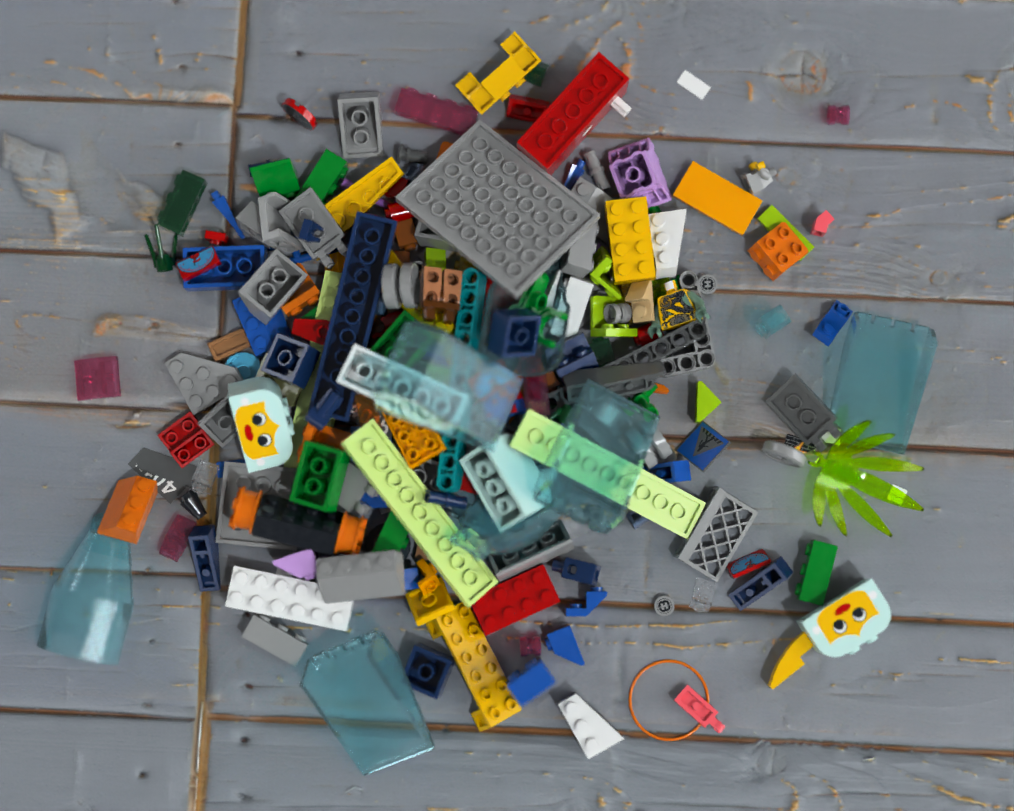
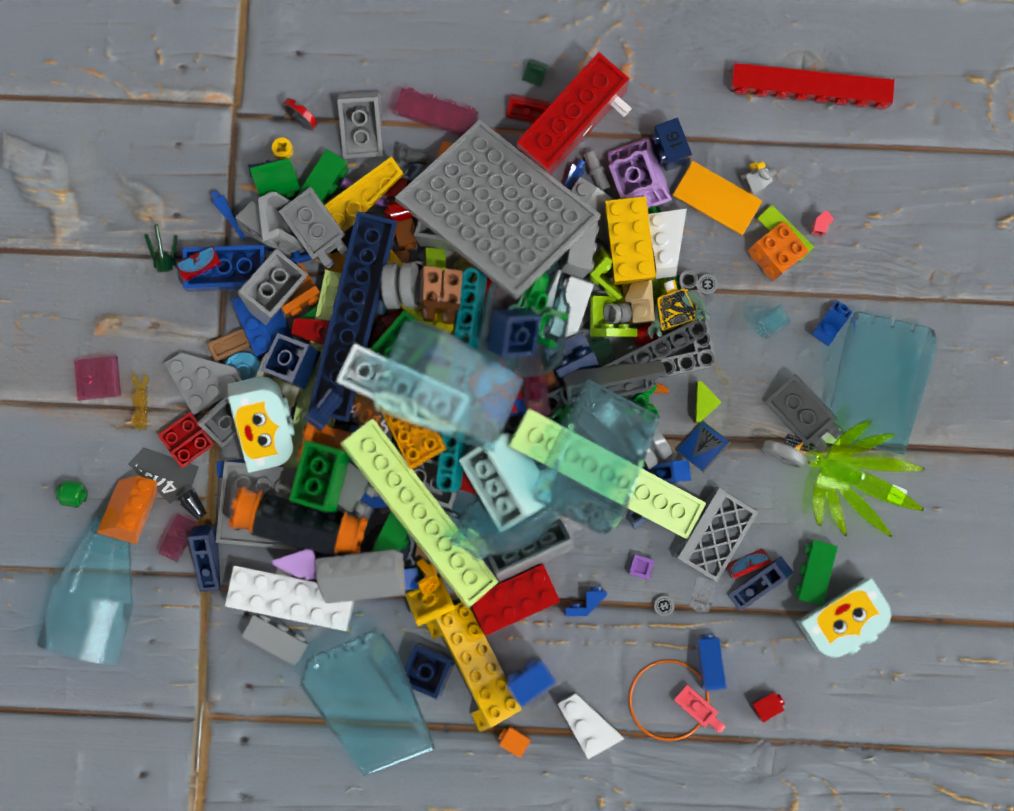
(71, 493): none -> green head
(140, 400): none -> clear yellow plate
(181, 203): clear green brick -> none
(204, 477): clear bracket -> none
(216, 238): red plate -> none
(284, 151): none -> yellow wheel
(307, 231): dark blue tile -> none
(445, 499): dark blue pin -> none
(503, 78): yellow bracket -> none
(514, 741): none -> orange brick
(530, 646): clear pink wheel -> none
(564, 645): blue slope -> none
(586, 572): dark blue torso -> none
(641, 567): none -> medium lavender plate
(671, 144): none -> dark blue brick
(693, 84): white sticker -> none
(711, 663): none -> blue slope
(768, 706): none -> red brick
(790, 659): yellow slope -> none
(812, 85): none -> red brick
(838, 115): clear pink wheel -> none

